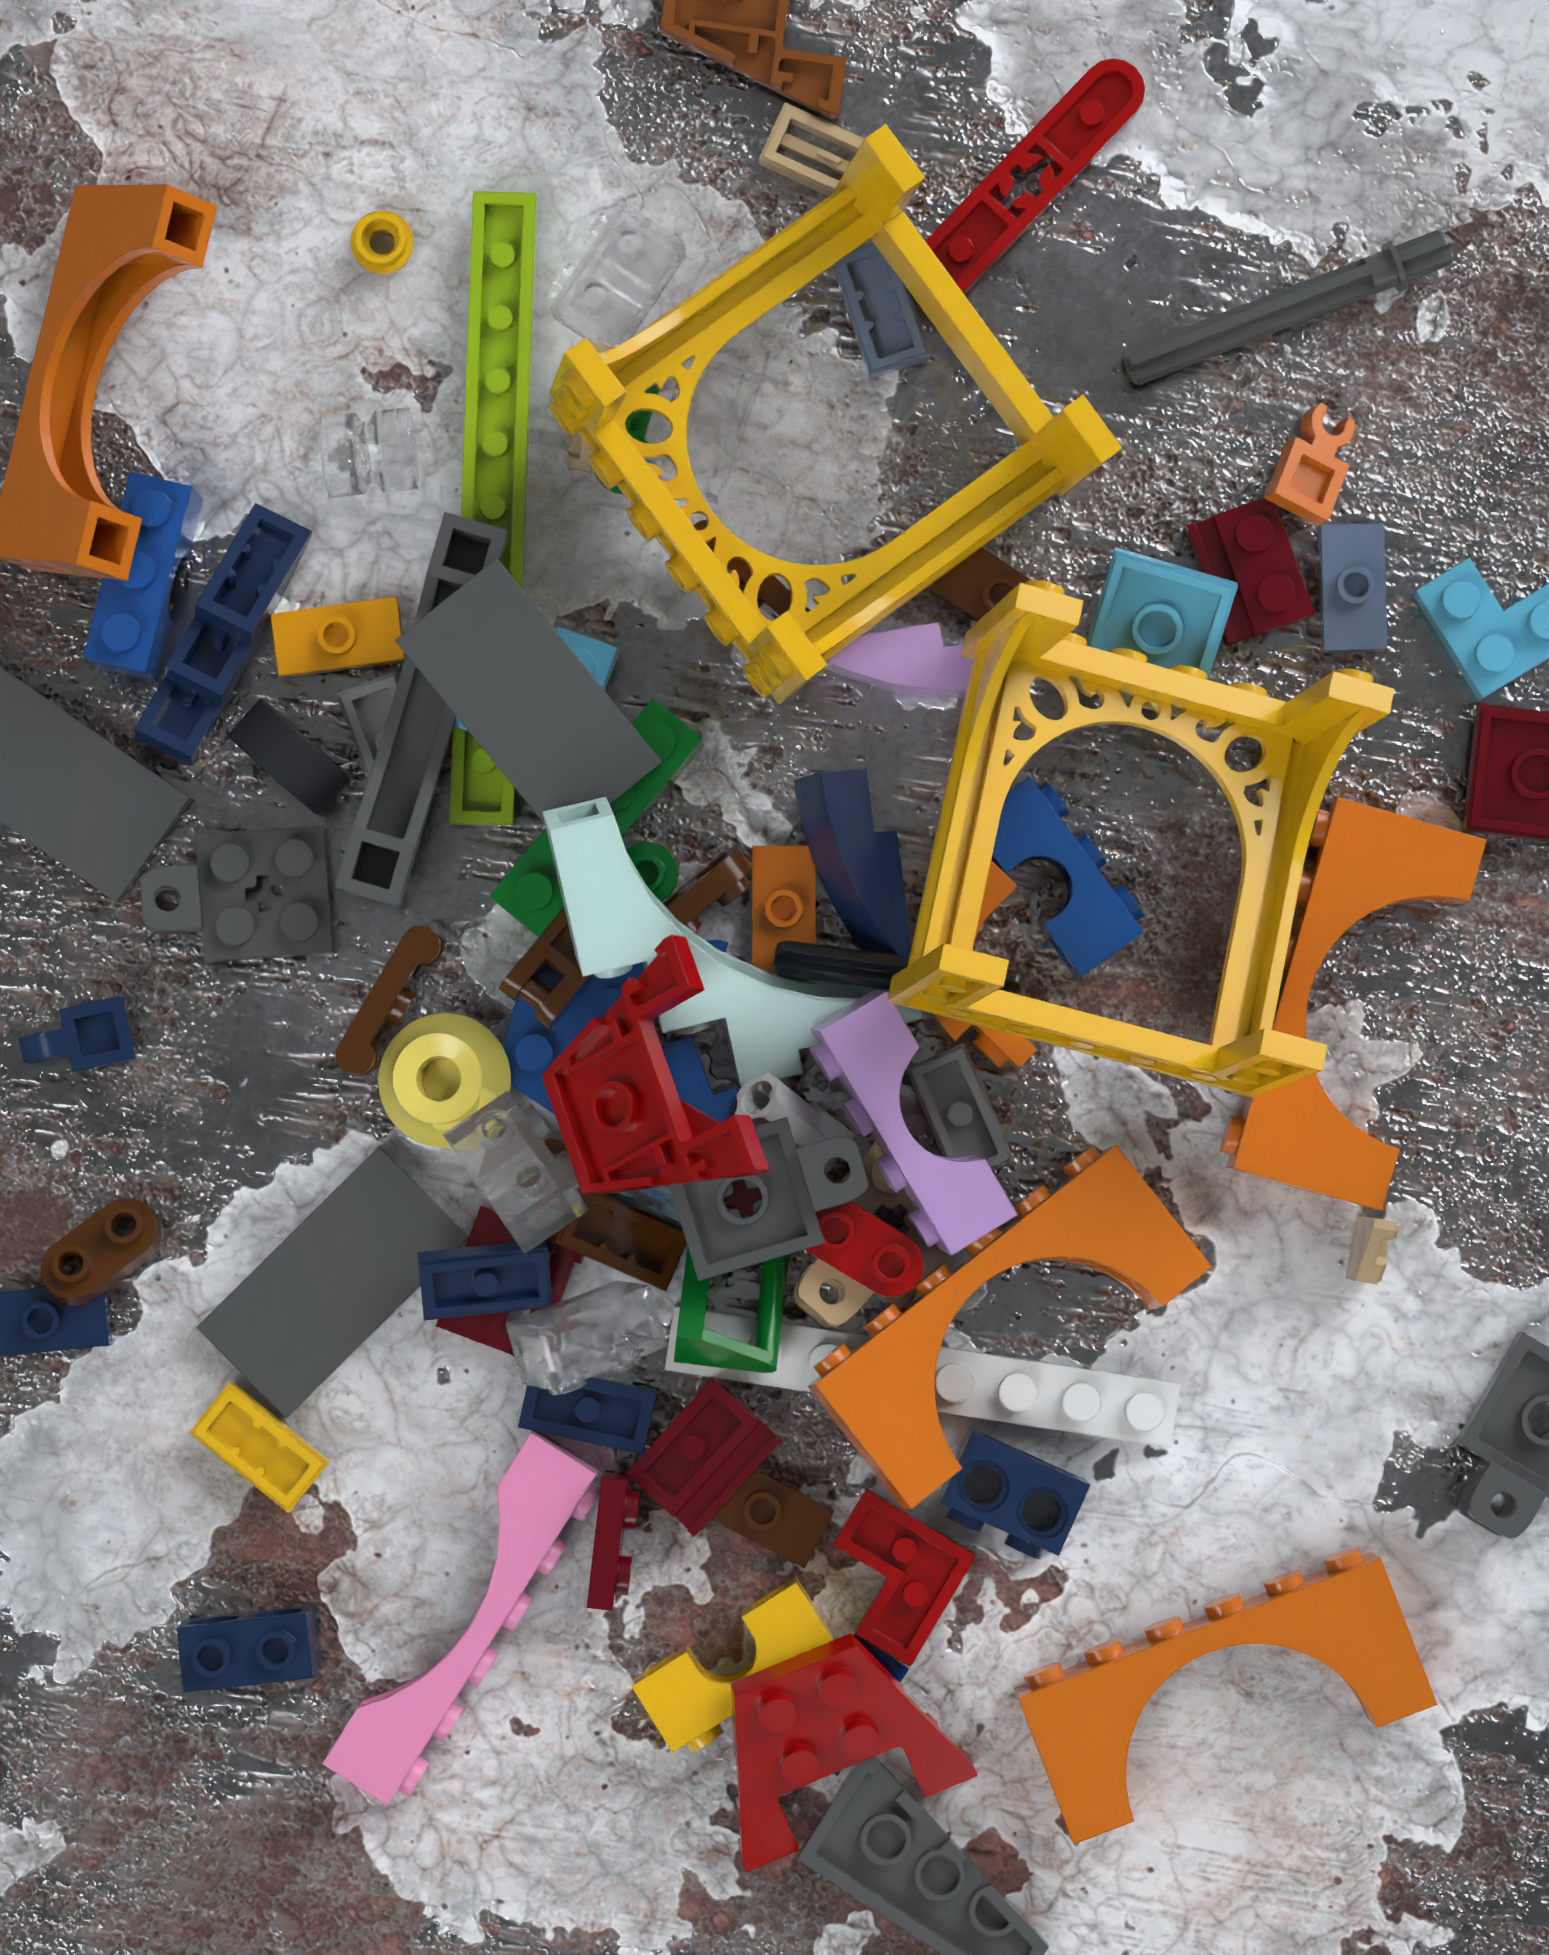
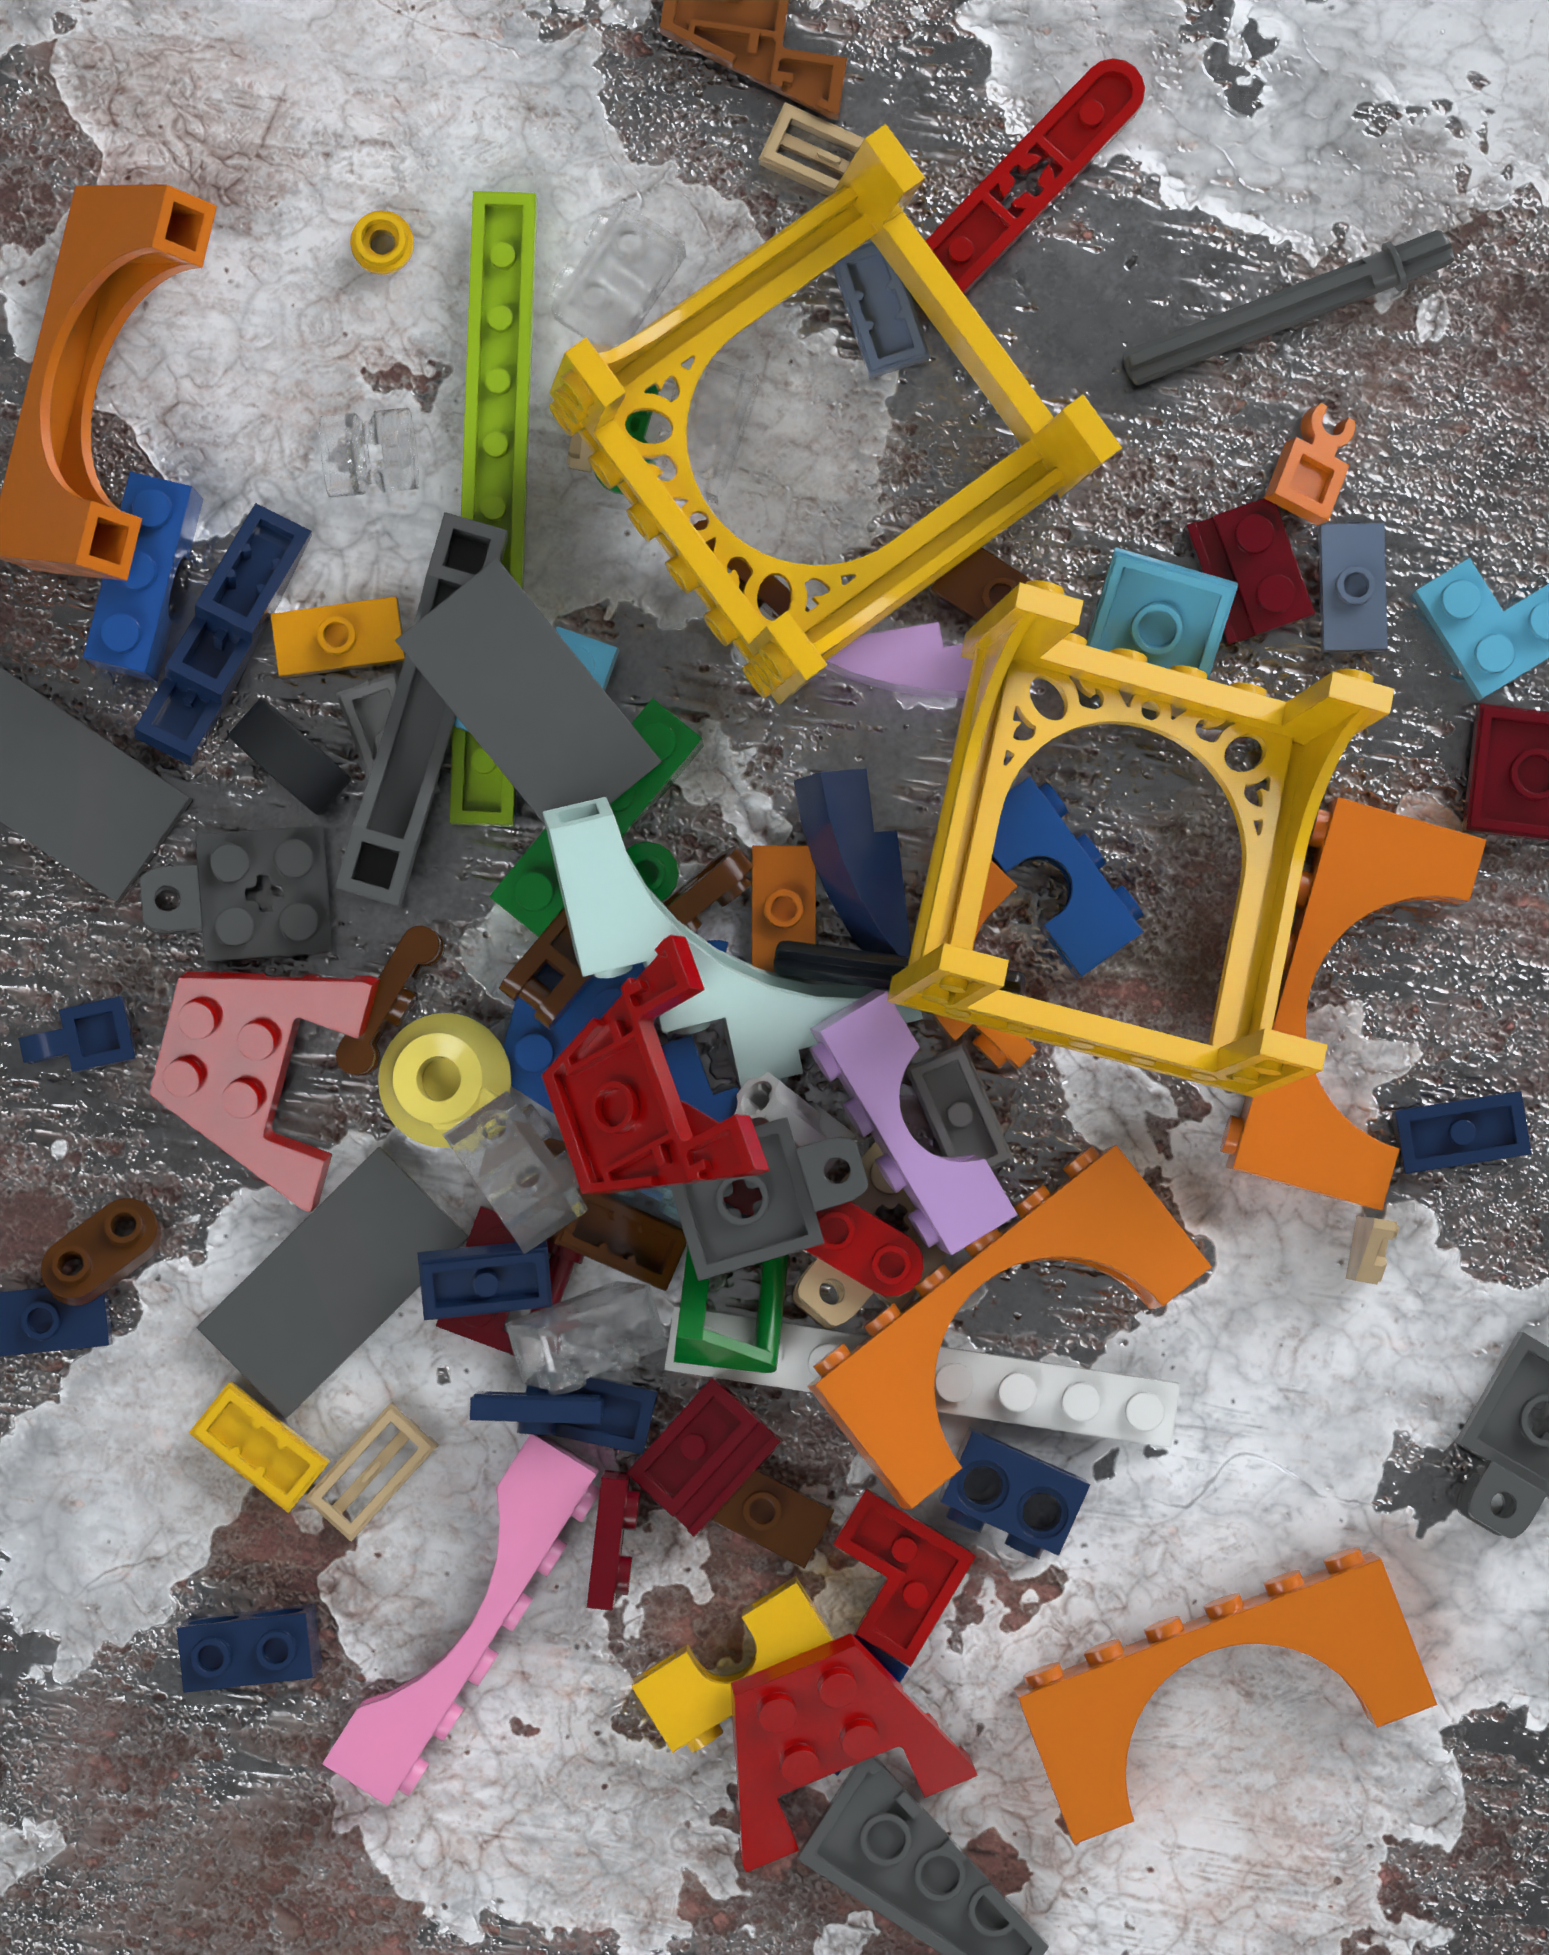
(230, 1057): none -> wing
(408, 1431): none -> tan tile
(536, 1411): none -> dark blue plate
(1461, 1132): none -> dark blue plate

